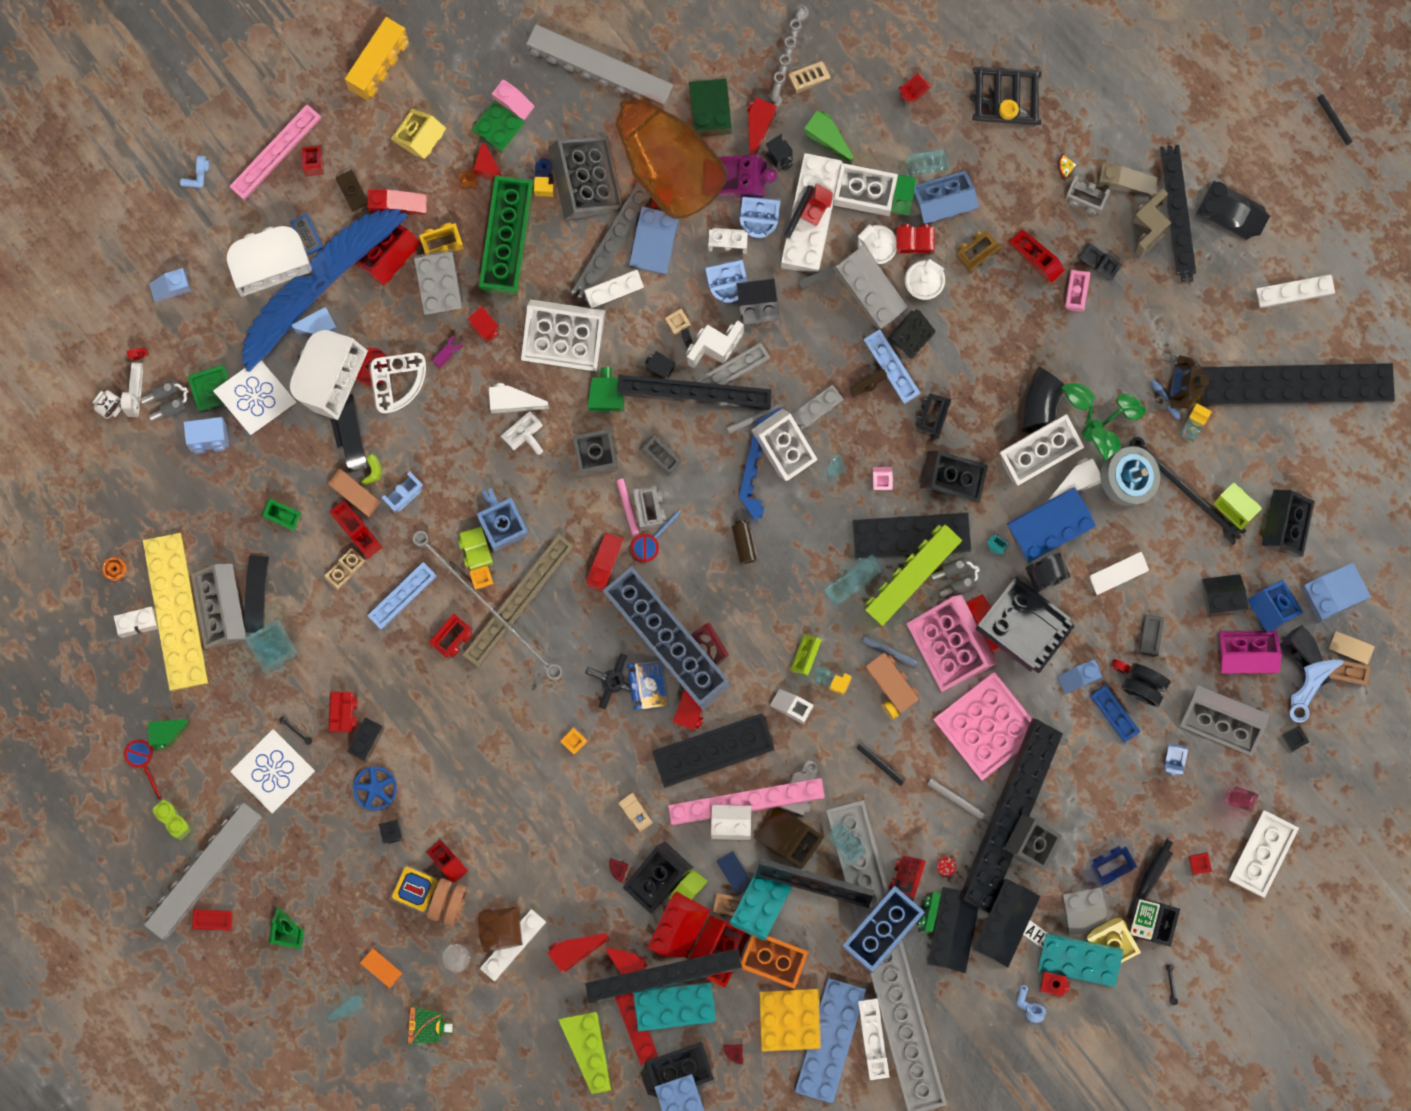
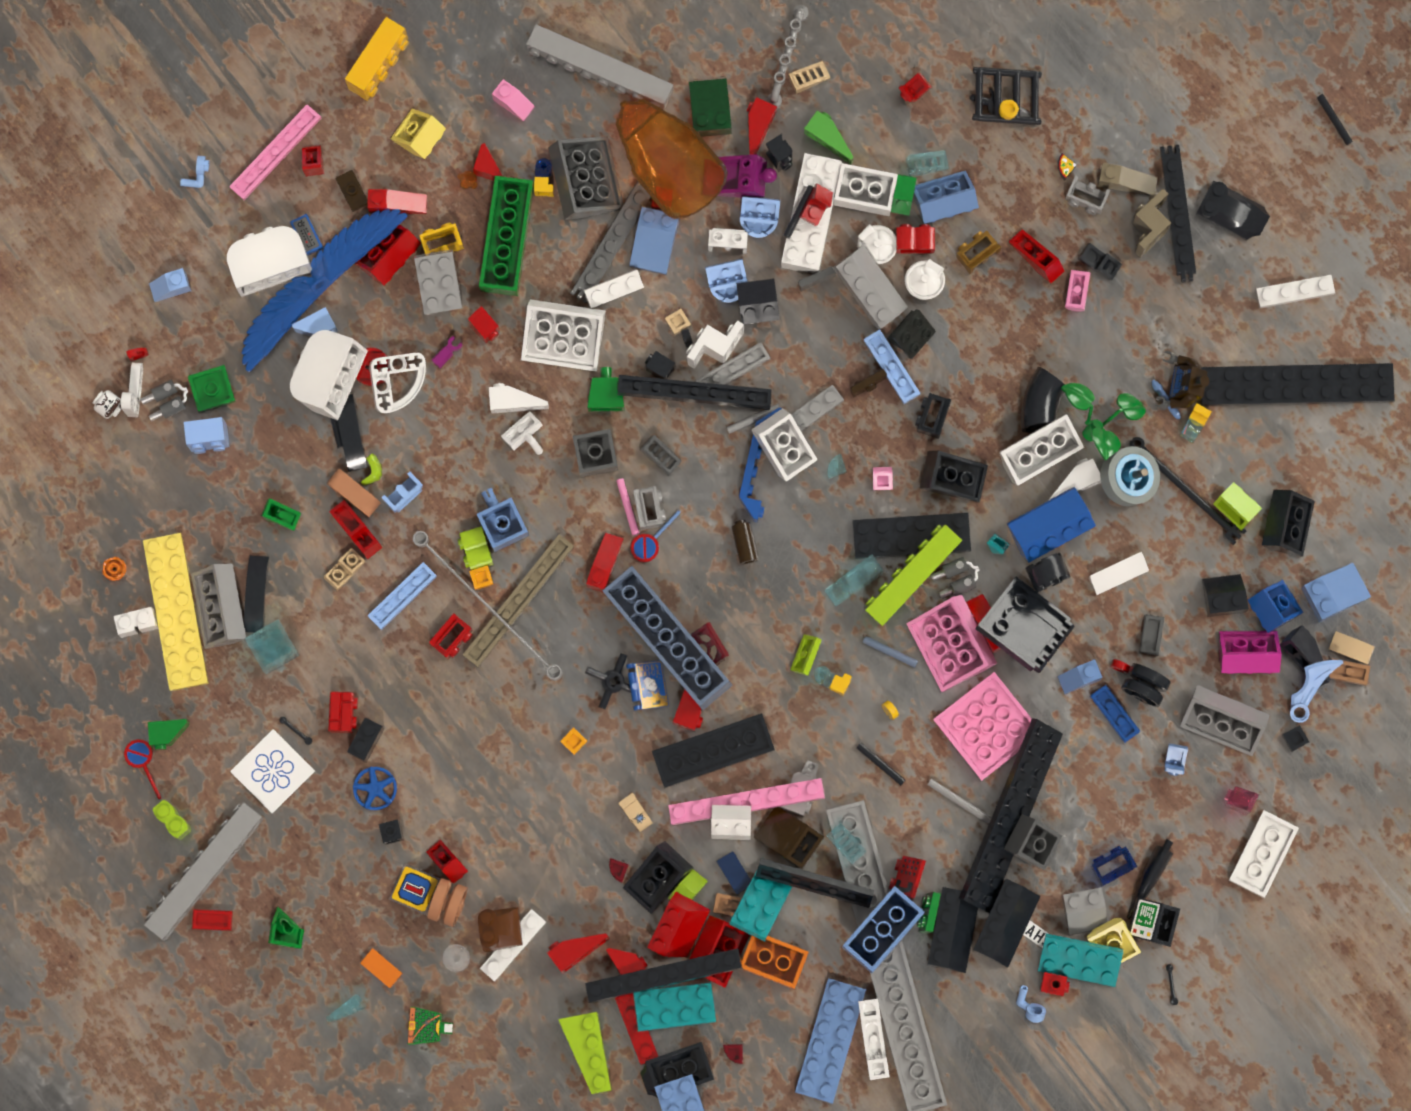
(255, 397): white sticker -> none
(498, 126): green plate -> none
(790, 1020): yellow plate -> none
(792, 706): white slope -> none
(892, 683): nougat brick -> none
(946, 867): red tile -> none
(1200, 863): red tile -> none

